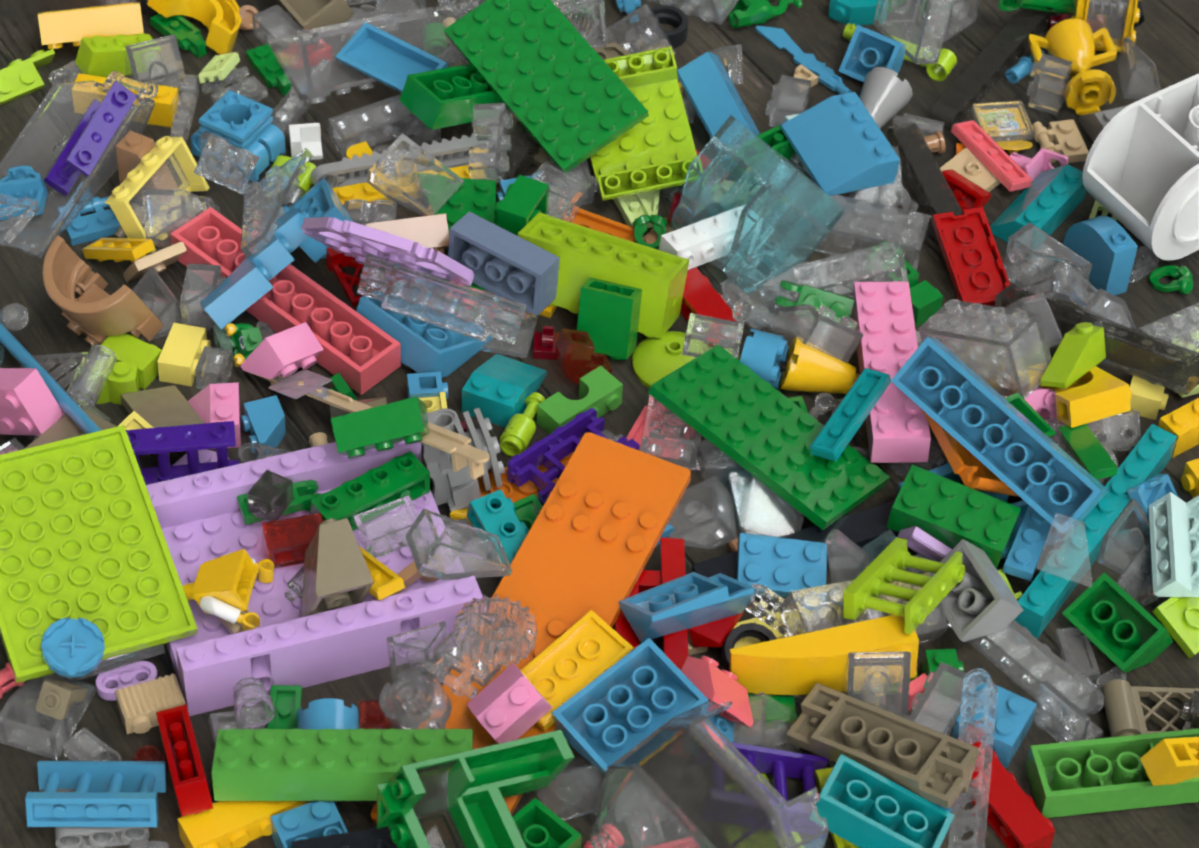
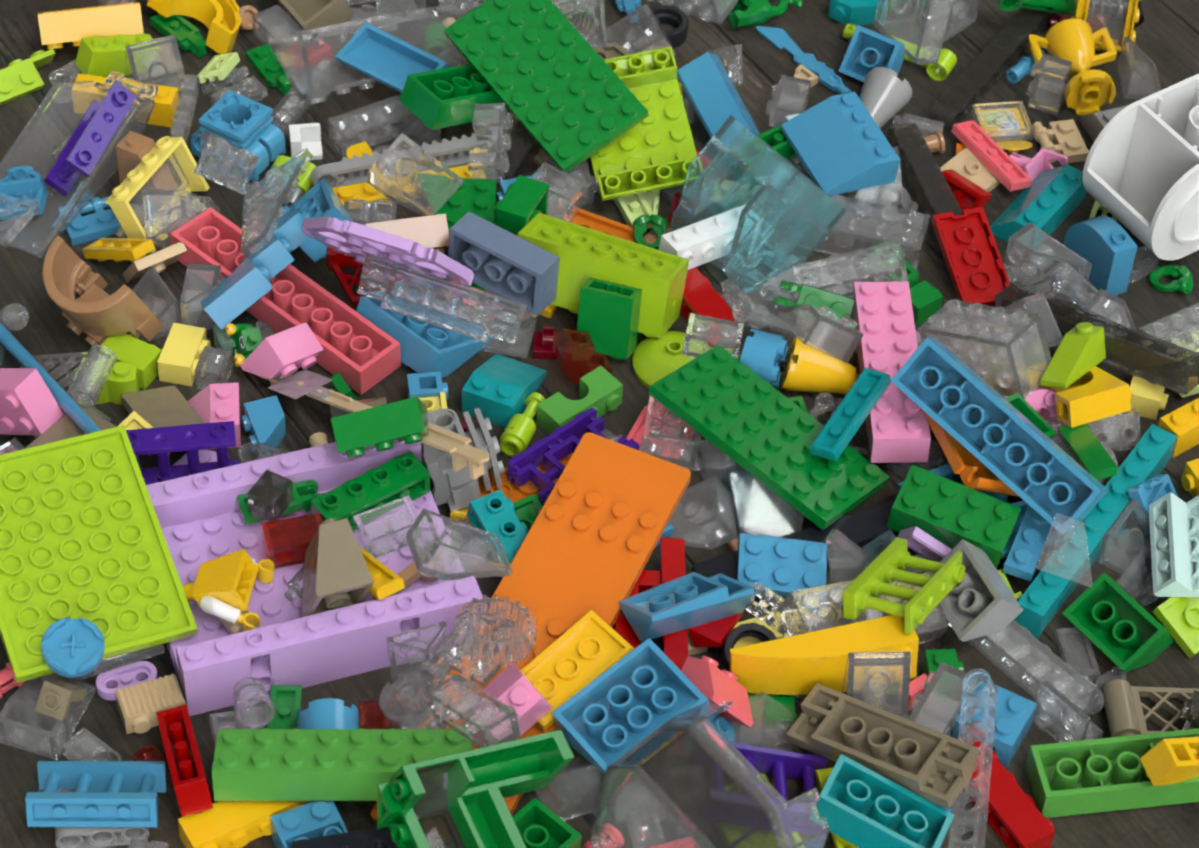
(473, 712): none -> clear brick

